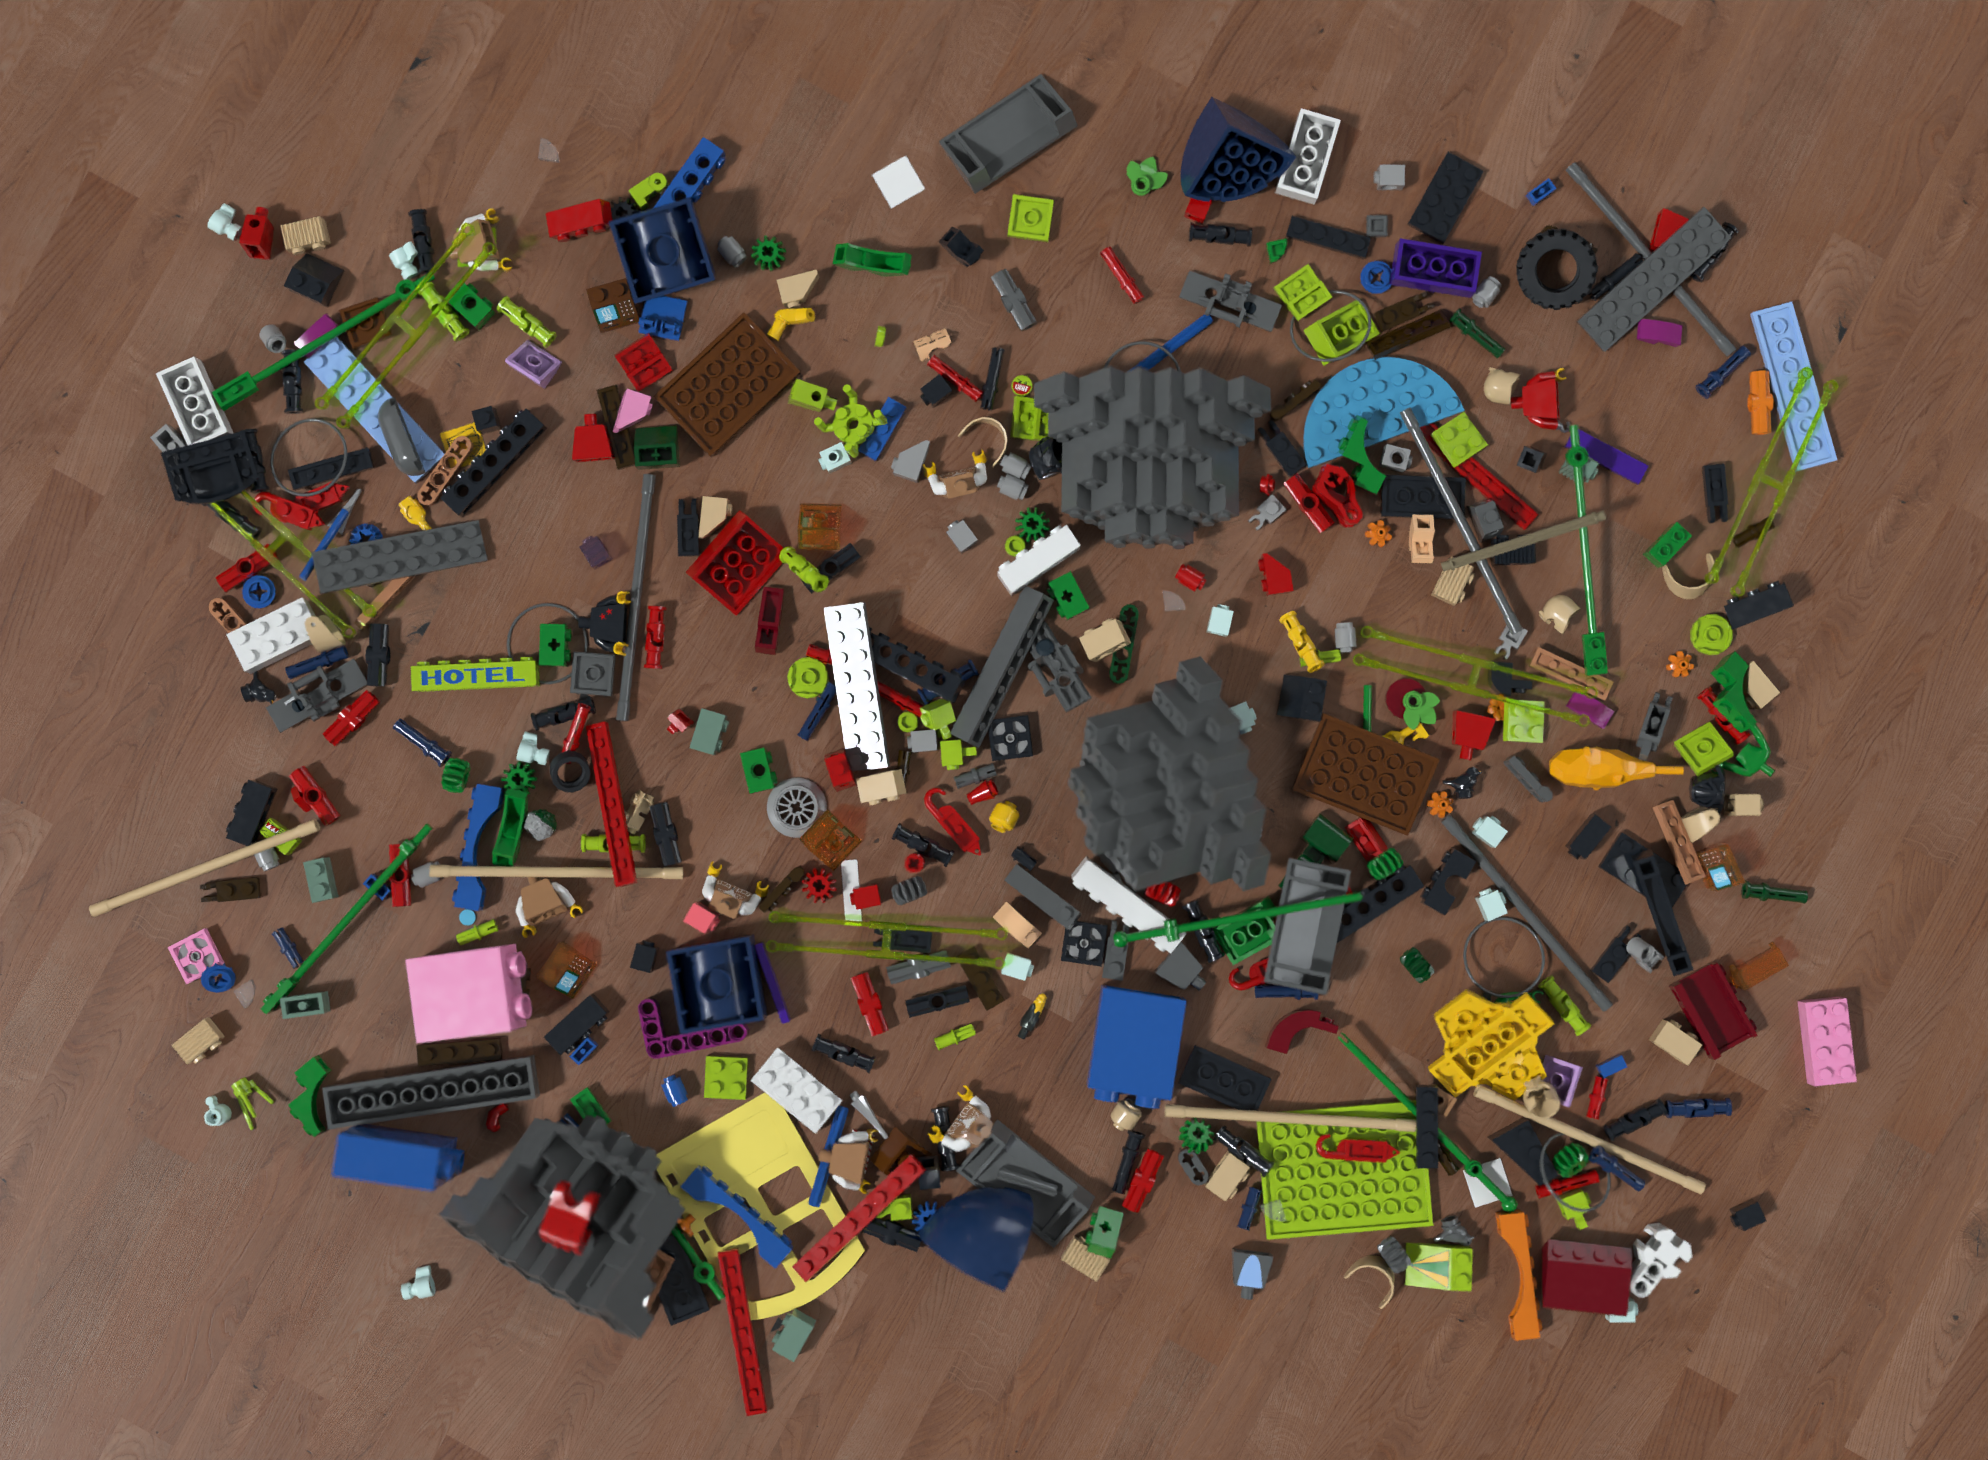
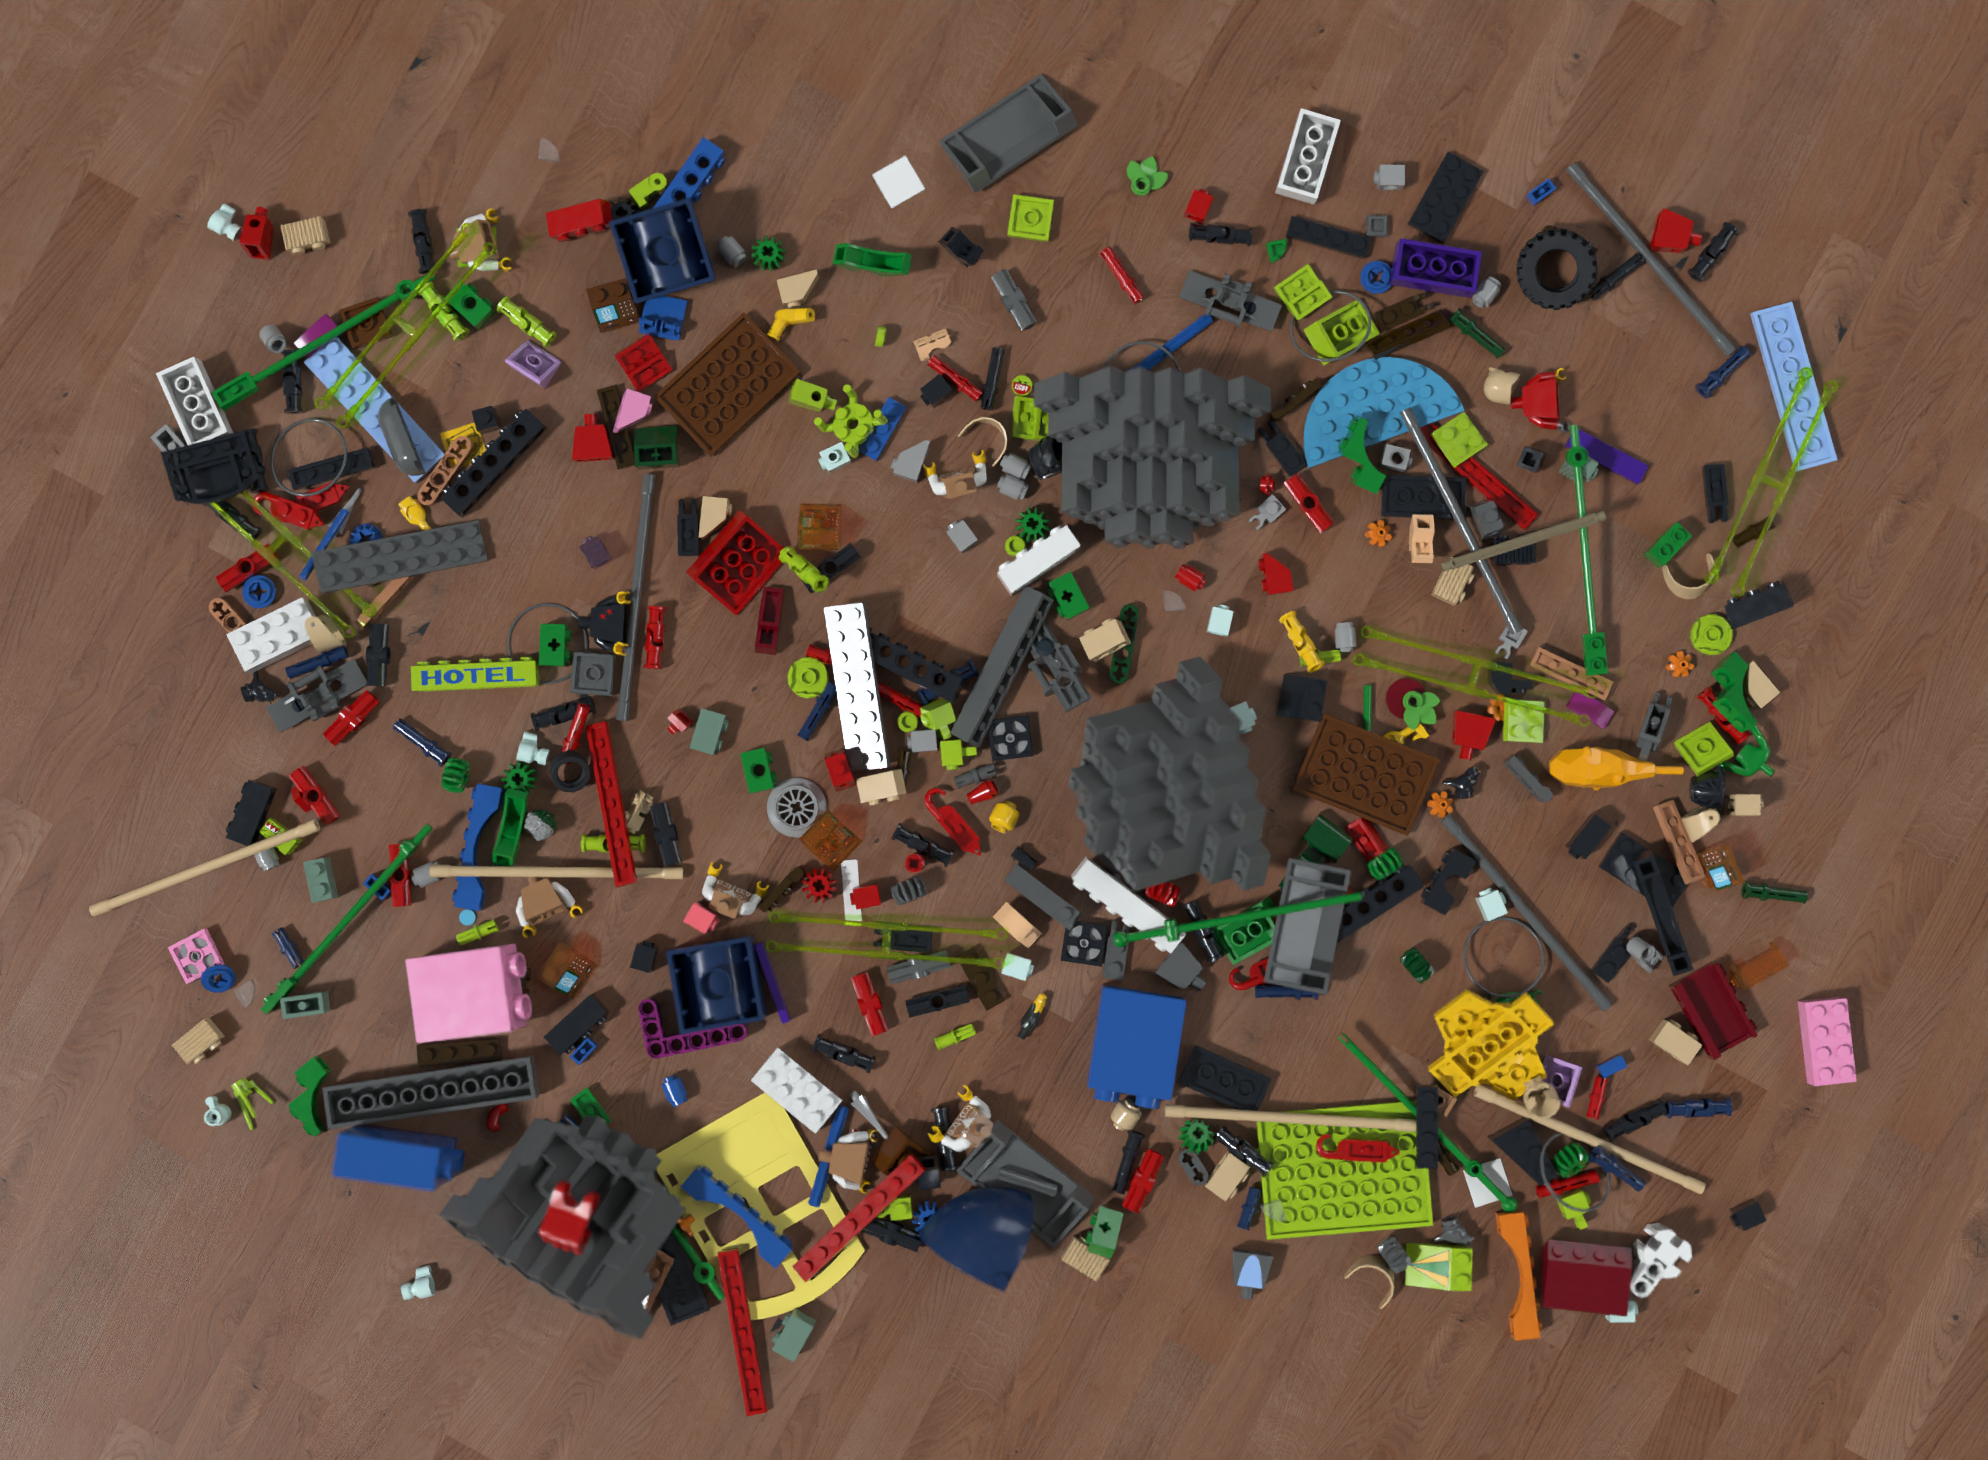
(233, 890): dark brown hinge -> none
(314, 279): black slope -> none
(403, 259): light aqua piece -> none
(726, 1077): lime plate -> none
(1230, 155): dark blue brick -> none
(1287, 1026): dark red arch -> none
(1334, 501): red piece -> none
(1489, 830): light aqua brick -> none
(1560, 610): tan helmet -> none
(1564, 1005): lime piece -> none
(1653, 279): dark grey plate -> none
(1659, 331): magenta slope -> none
(1760, 402): orange piece -> none

